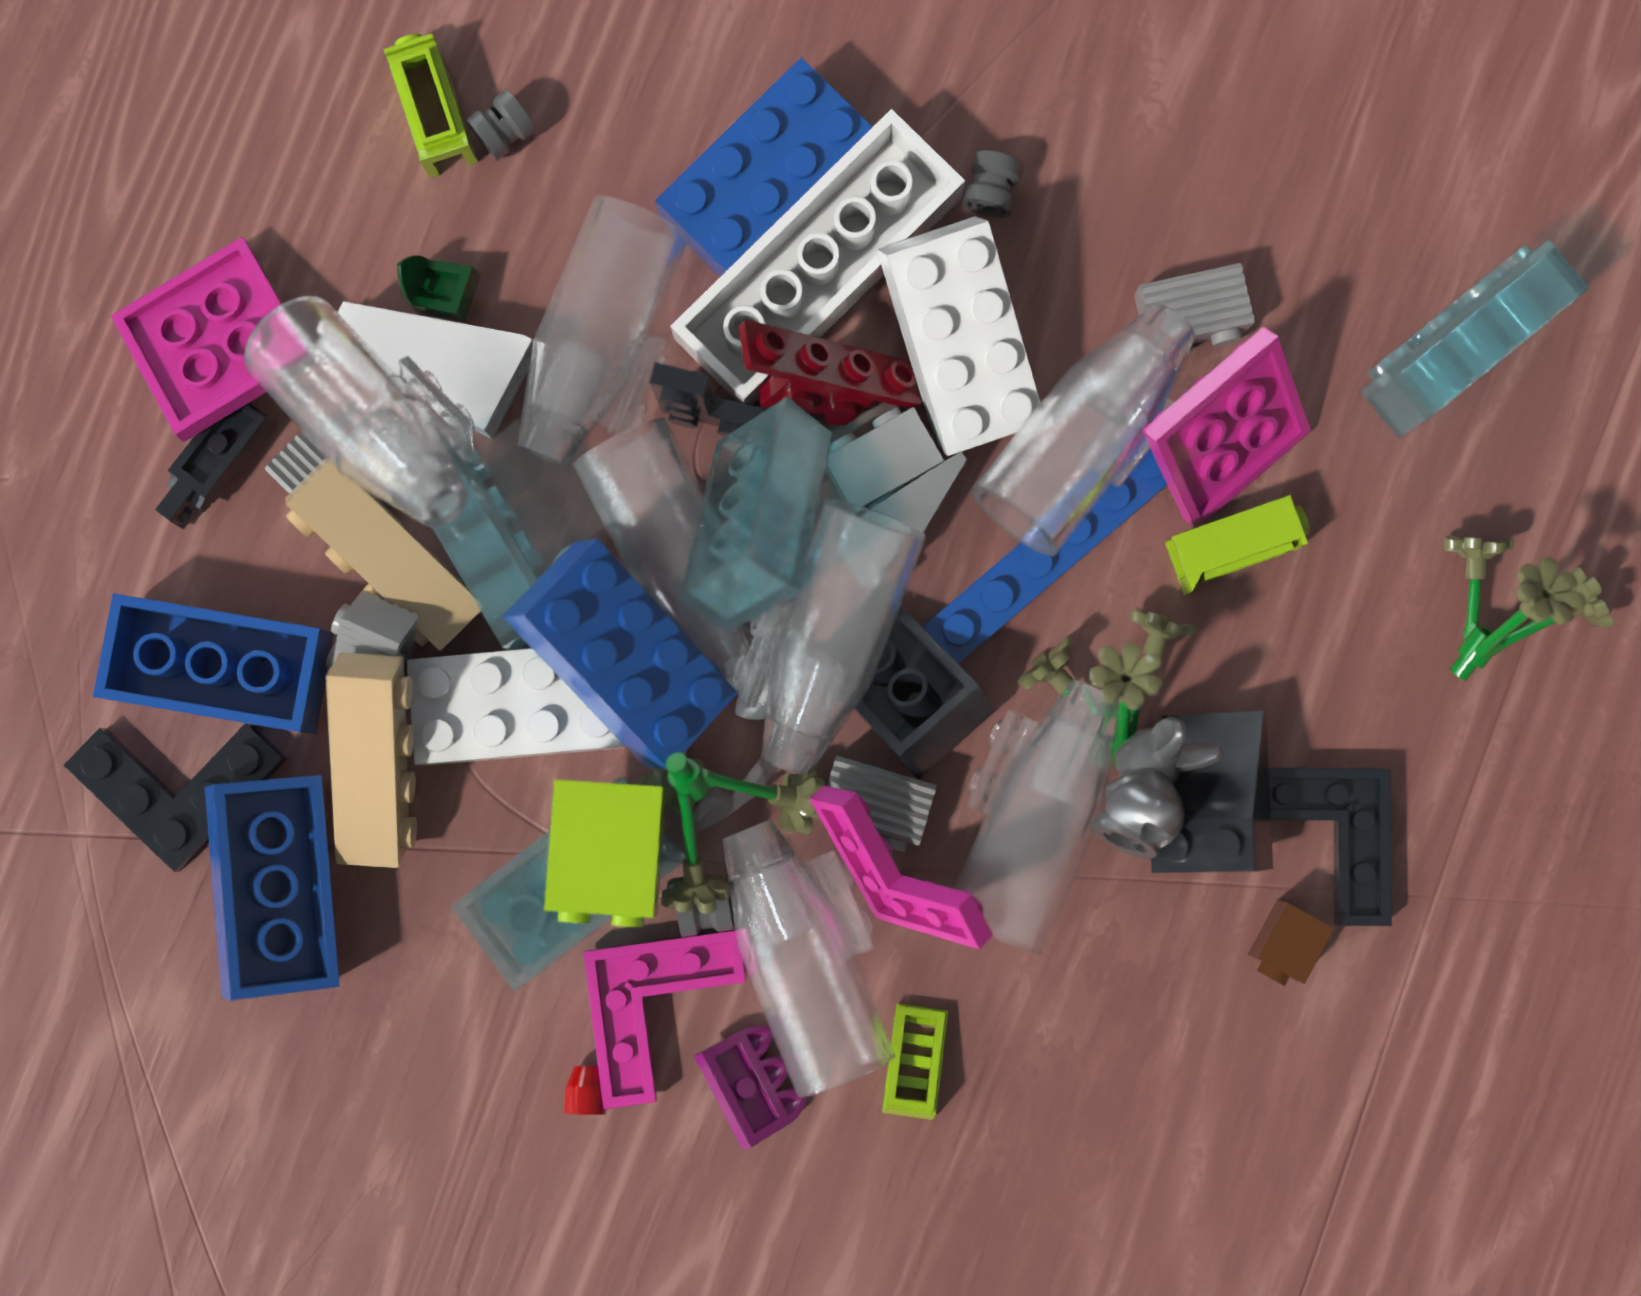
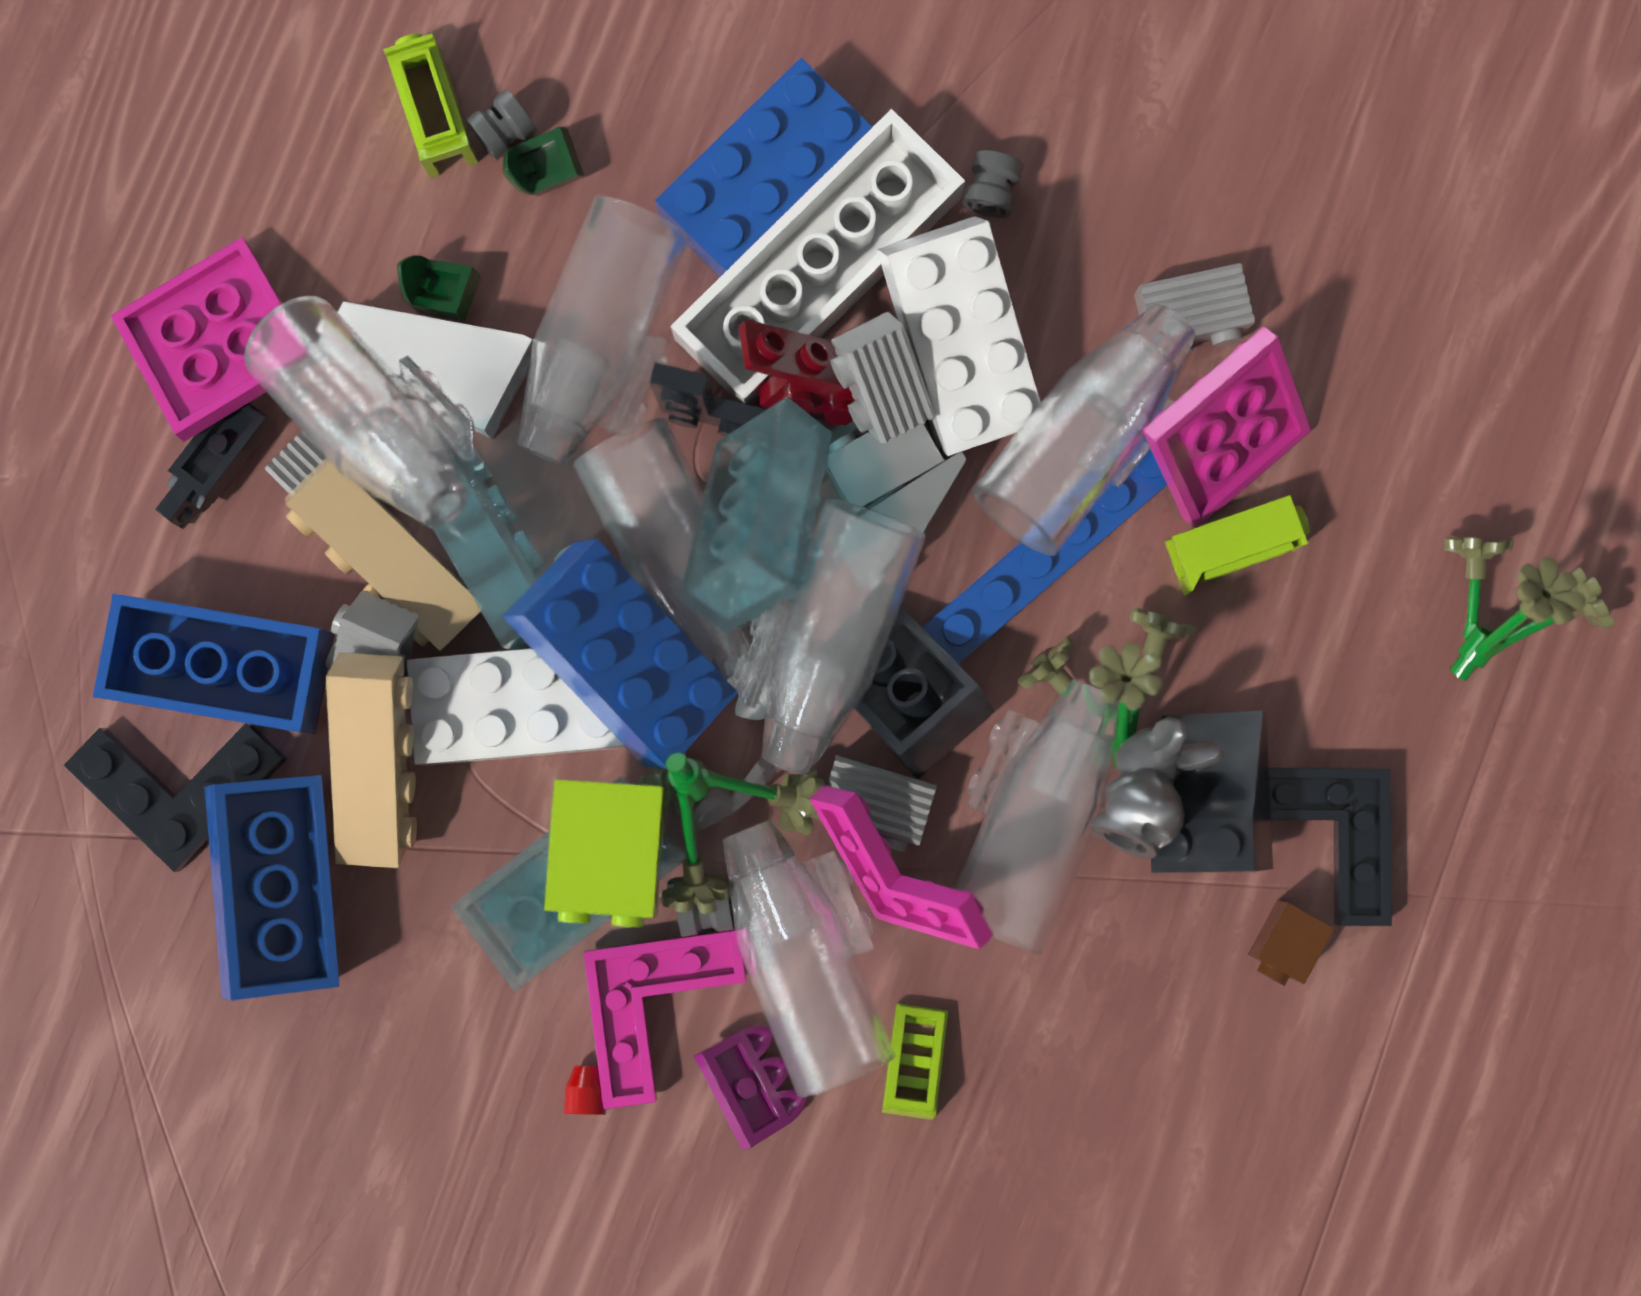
(542, 163): none -> dark green plate
(883, 378): none -> light grey brick
(1471, 336): clear light blue brick -> none

